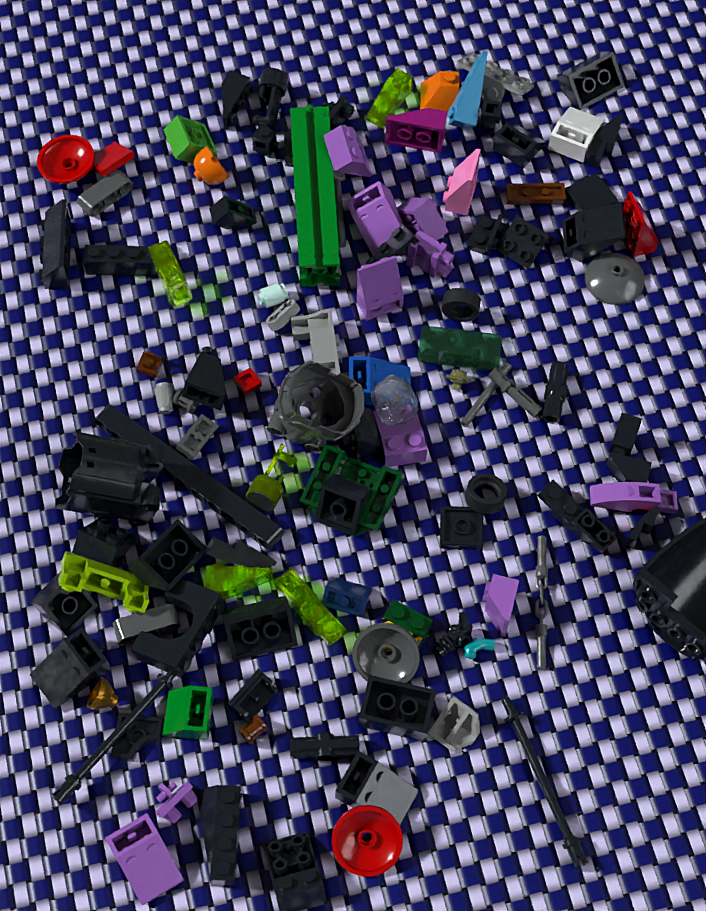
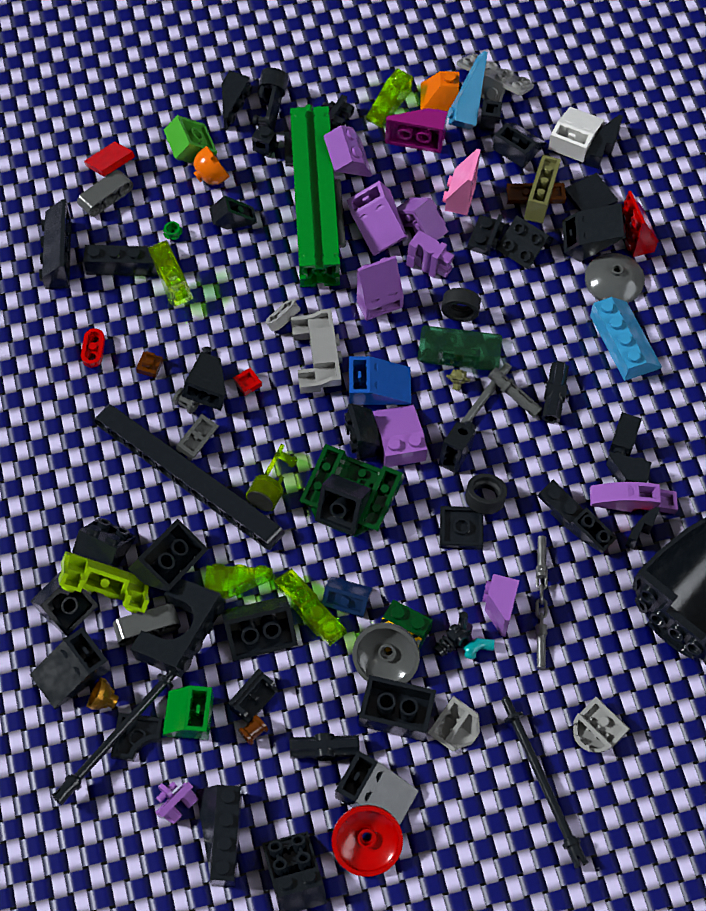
(65, 159): red dish -> none
(92, 349): none -> red plate
(111, 478): black piece -> none
(144, 859): medium lavender slope -> none
(164, 395): light grey cone -> none
(172, 226): none -> green plate
(238, 553): black slope -> none
(272, 295): light aqua brick -> none
(336, 400): dark grey piece -> none
(394, 400): clear brick -> none
(395, 245): black wing -> none
(461, 439): none -> black torso
(542, 189): none -> olive slope
(591, 80): black slope -> none
(598, 727): none -> light grey slope
(624, 338): none -> dark azure slope

